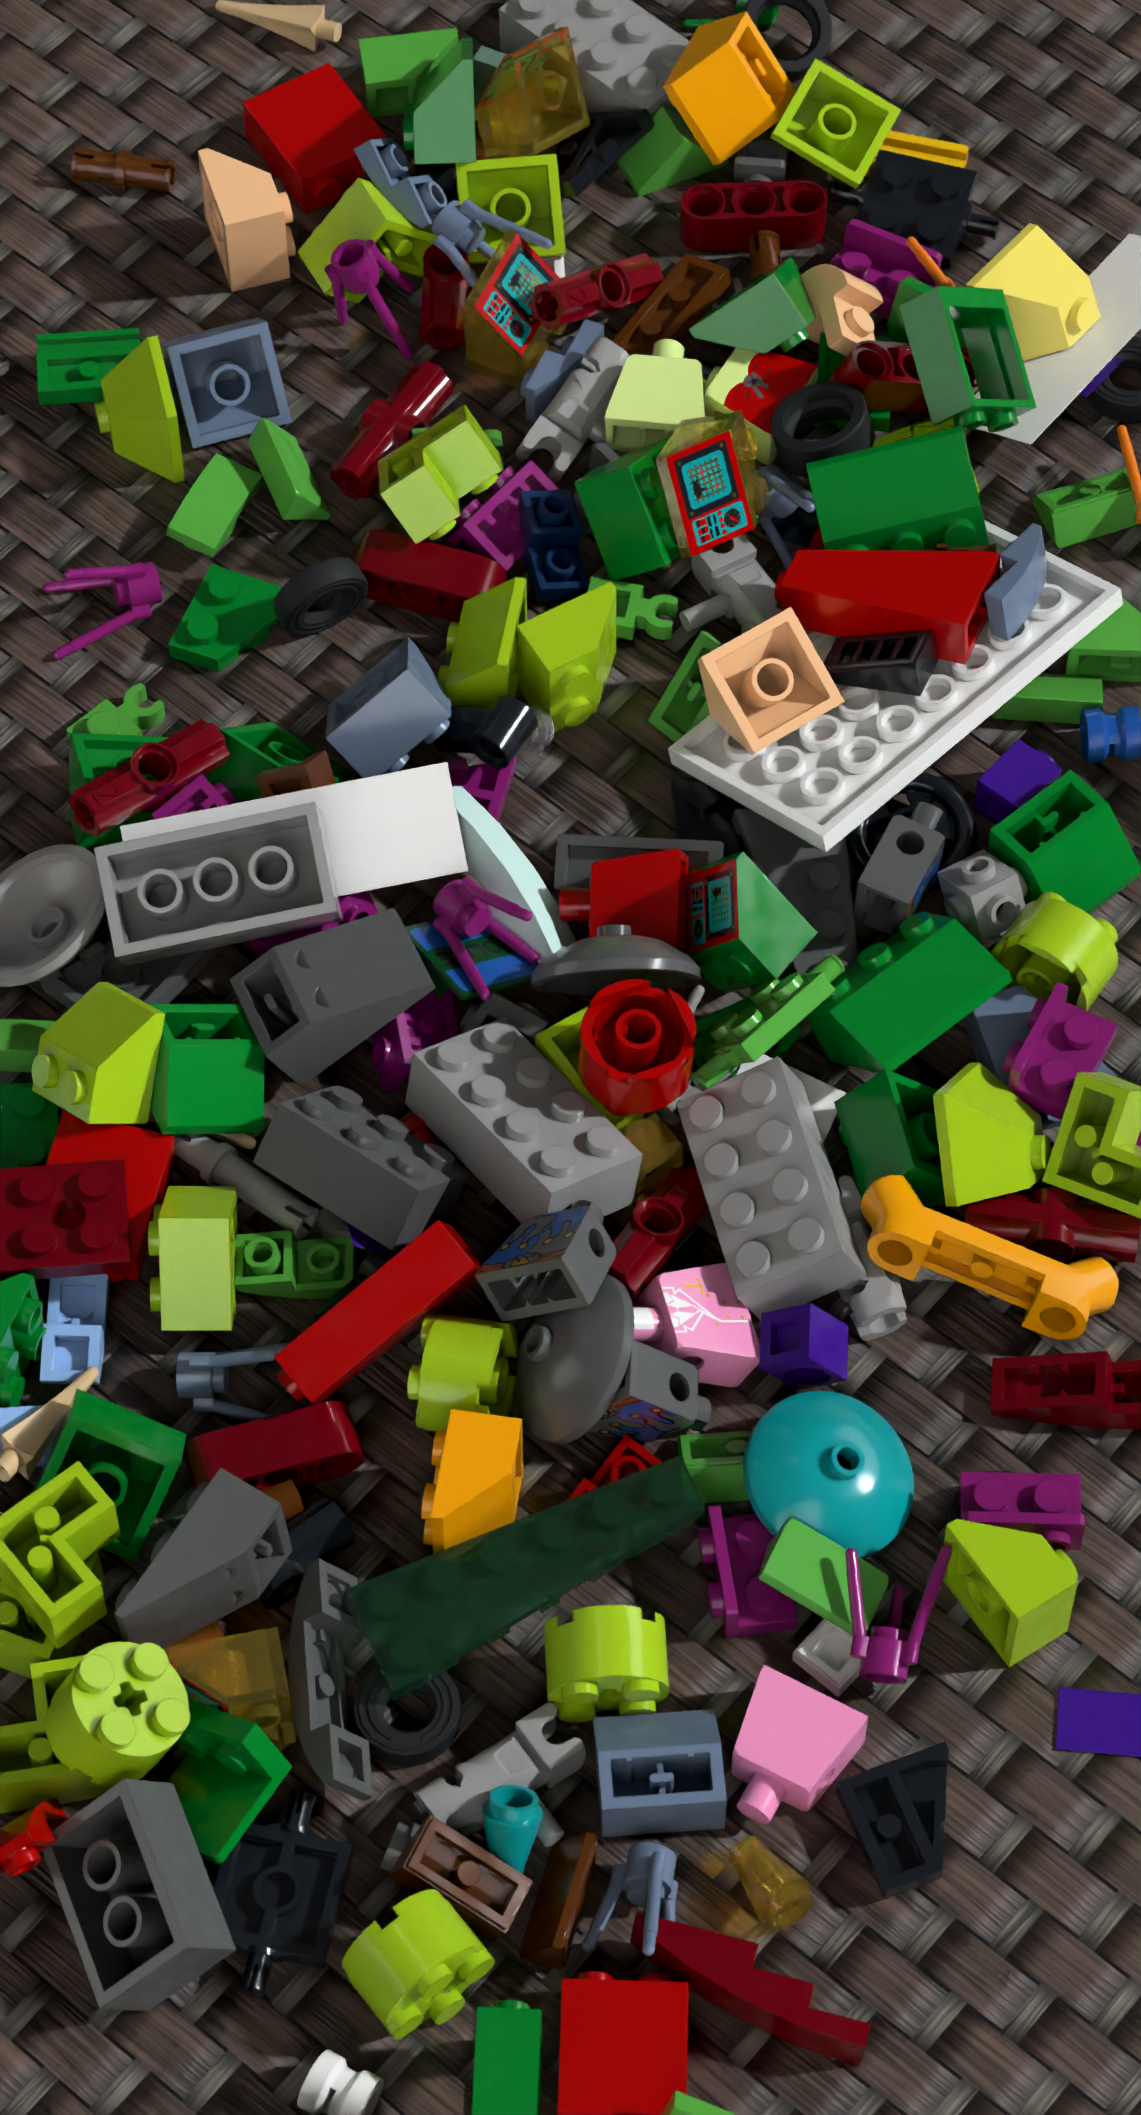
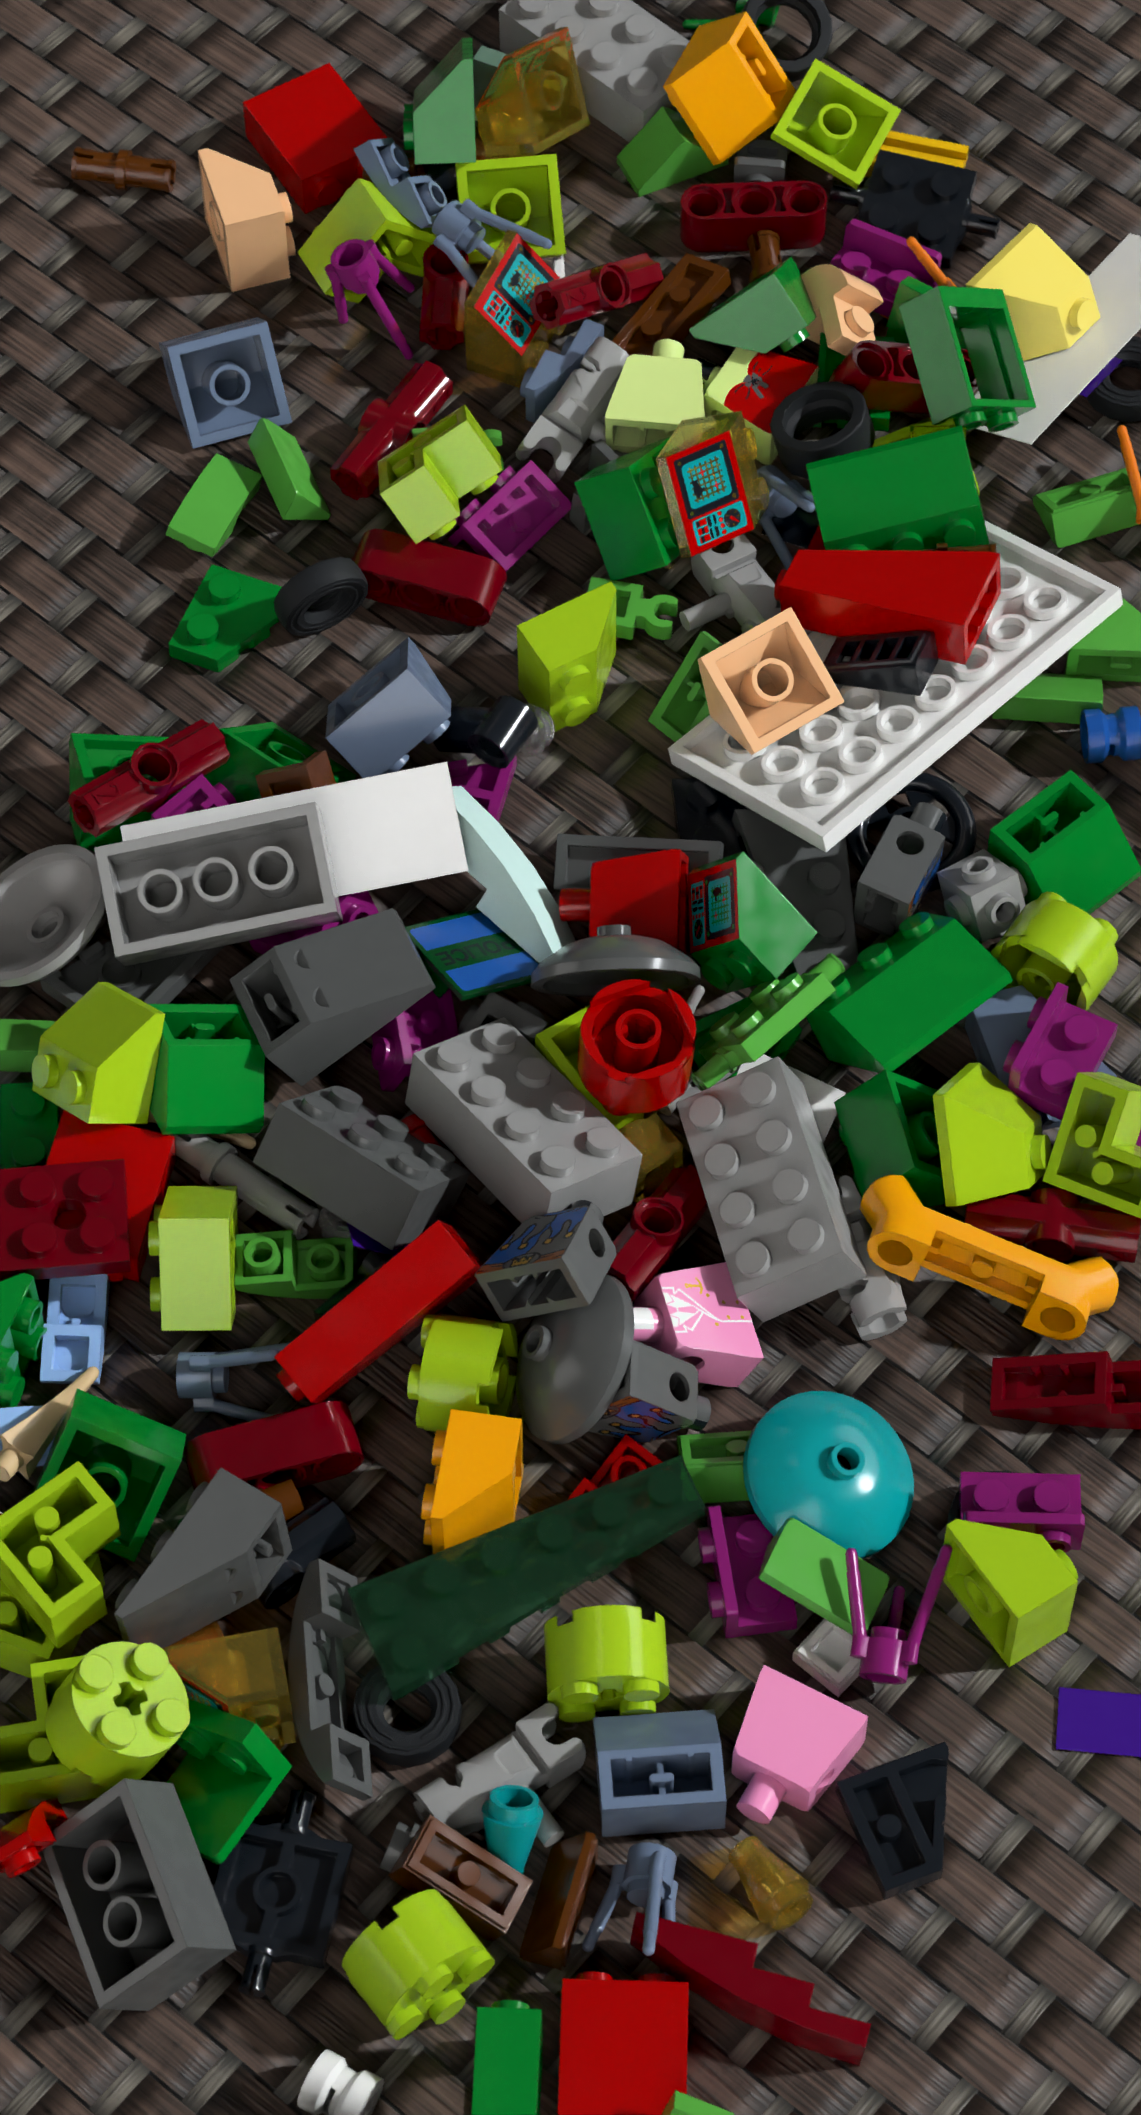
(75, 363): green plate -> none
(123, 720): bright green plate -> none
(132, 586): magenta plant -> none
(142, 412): lime slope -> none
(296, 22): tan piece -> none
(397, 65): bright green slope -> none
(465, 910): magenta plant -> none
(485, 646): lime slope -> none
(550, 546): dark blue slope -> none
(597, 147): black wing -> none
(803, 1346): dark purple brick -> none
(1014, 781): dark purple brick -> none
(1019, 589): sand blue slope -> none

